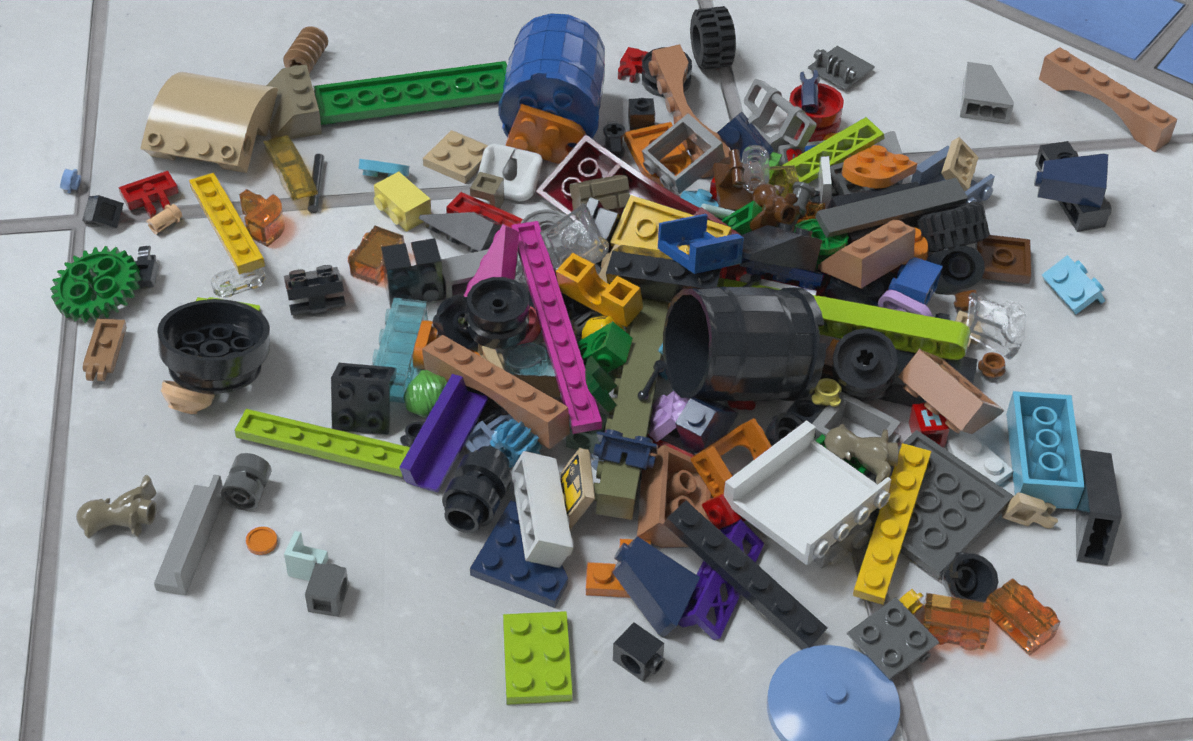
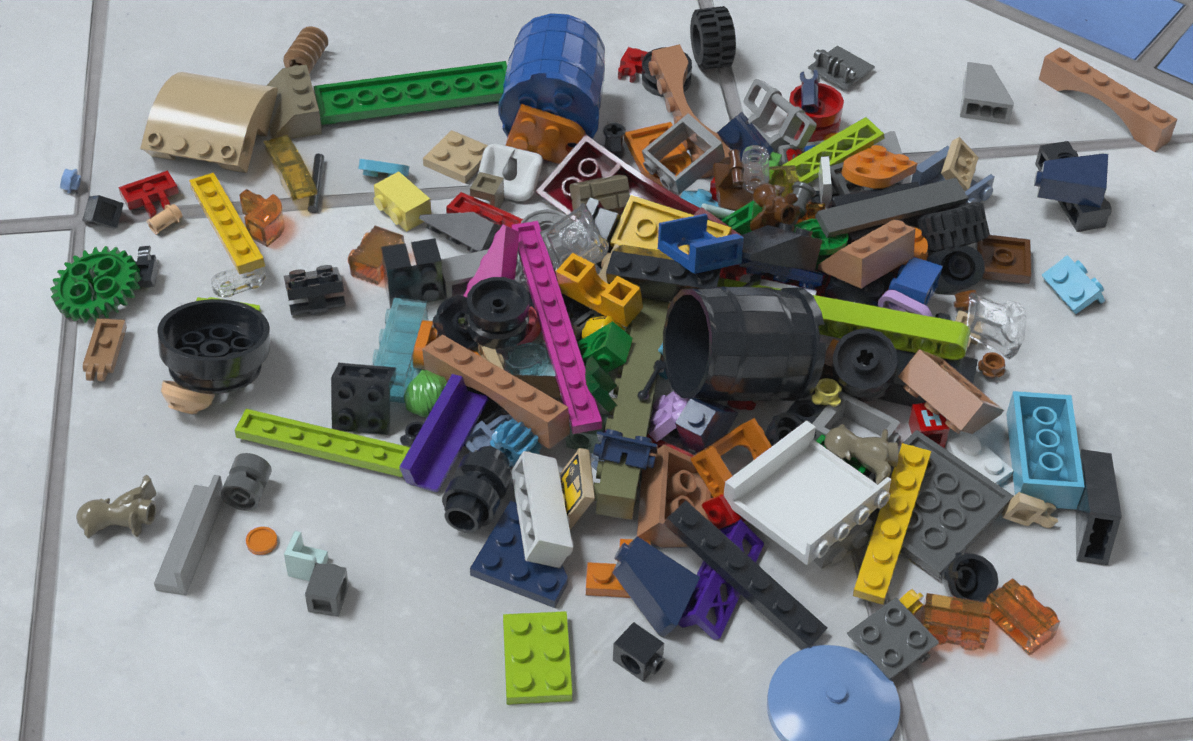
(641, 113): black brick -> none

